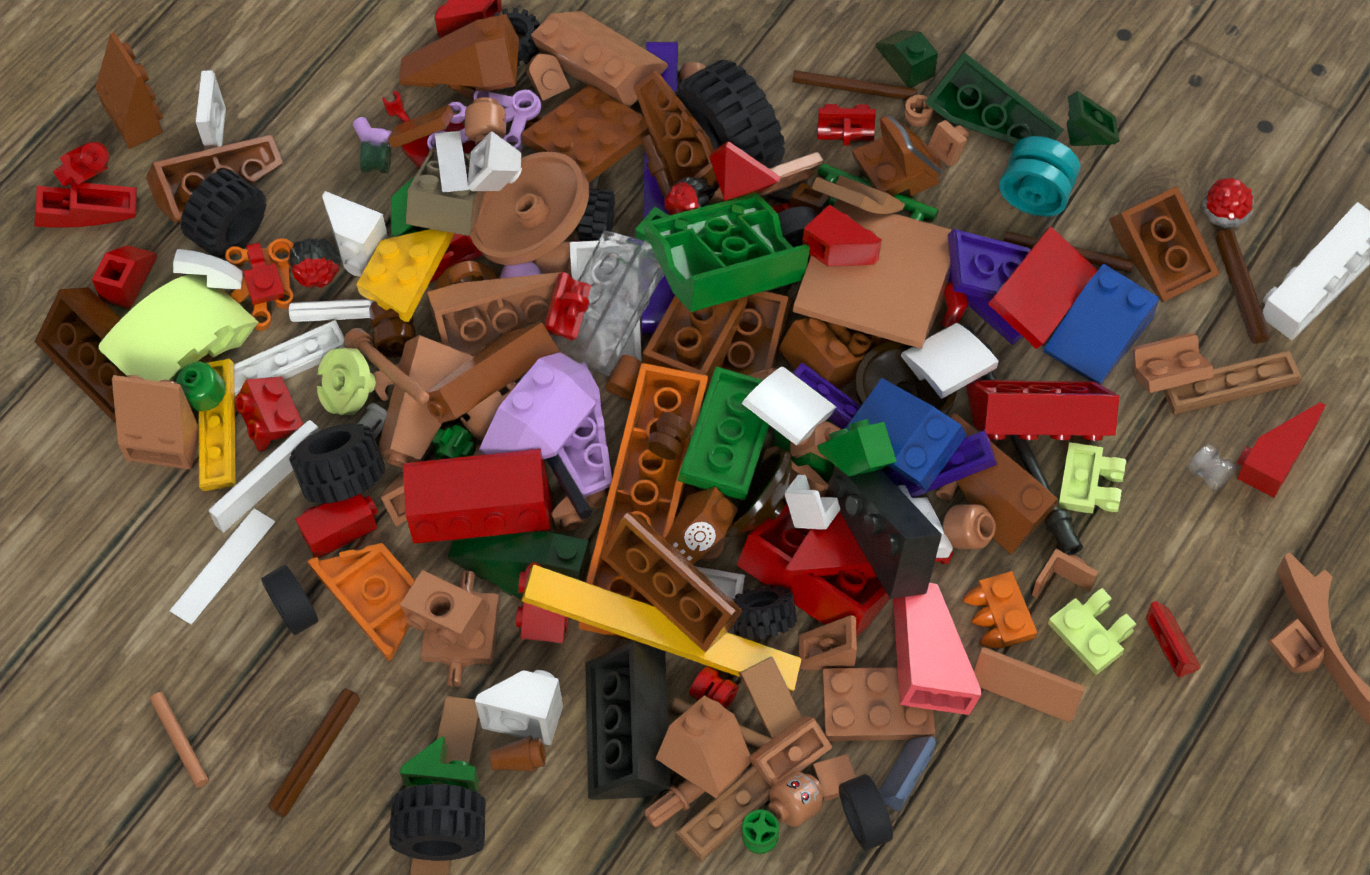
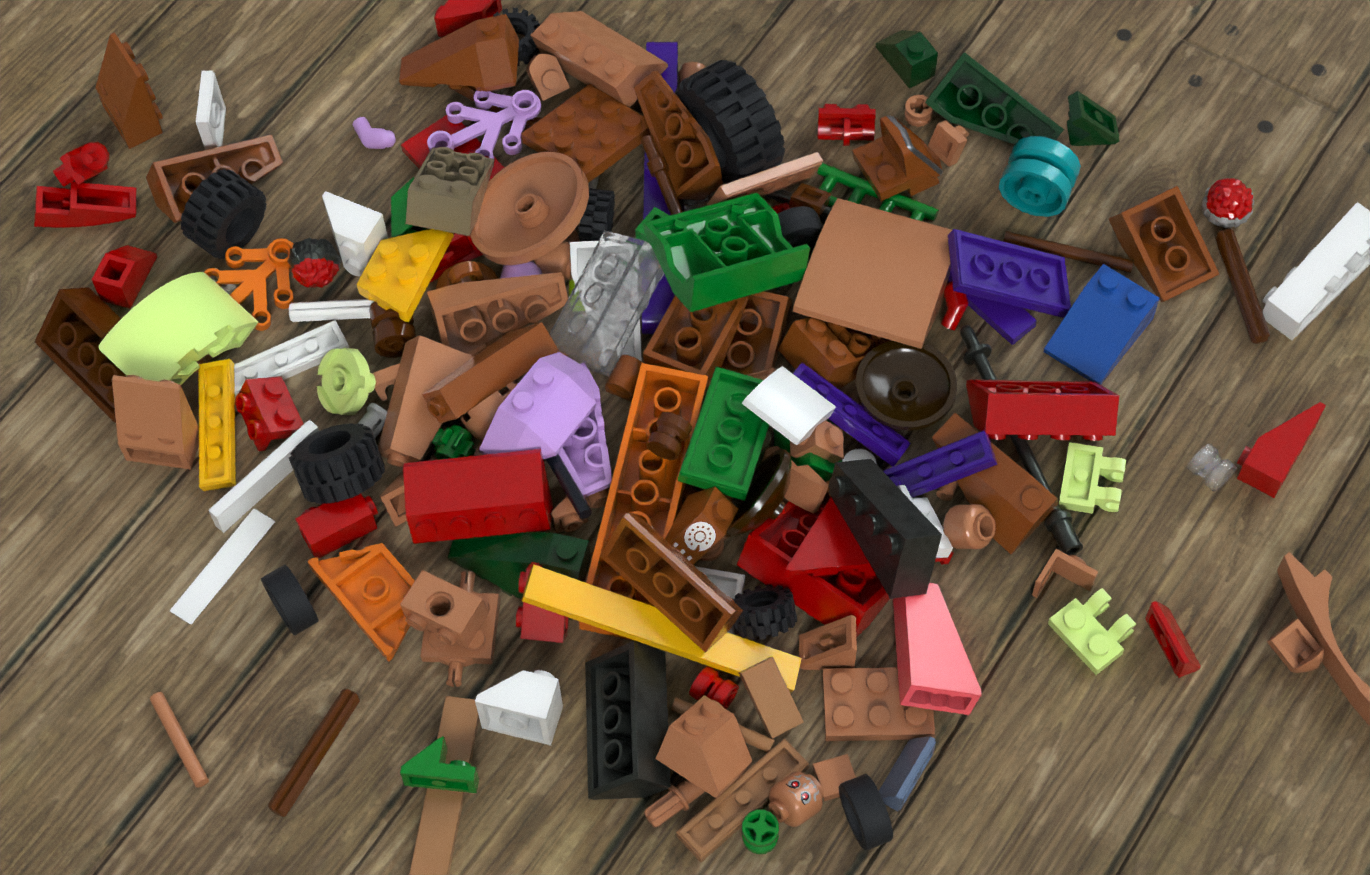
(201, 386): green head -> none
(218, 271): white slope -> none
(262, 280): red plate -> none
(361, 340): nougat piece -> none
(375, 157): clear green wheel -> none
(396, 107): red hand -> none
(421, 126): dark orange tile -> none
(437, 822): black tyre -> none
(451, 161): white sticker -> none
(483, 117): nougat head -> none
(493, 164): white slope -> none
(520, 755): dark orange cone -> none
(567, 307): red hips -> none
(685, 195): red piece -> none
(739, 172): red slope -> none
(791, 750): nougat slope -> none
(807, 507): white panel -> none
(840, 240): red slope -> none
(853, 85): reddish brown bar -> none
(858, 195): medium nougat slope -> none
(860, 449): green slope -> none
(917, 431): blue slope -> none
(950, 360): white slope -> none
(1003, 611): orange plate -> none
(1028, 685): nougat slope -> none
(1042, 287): red tile -> none
(1170, 363): nougat bracket -> none
(1236, 382): medium nougat tile -> none

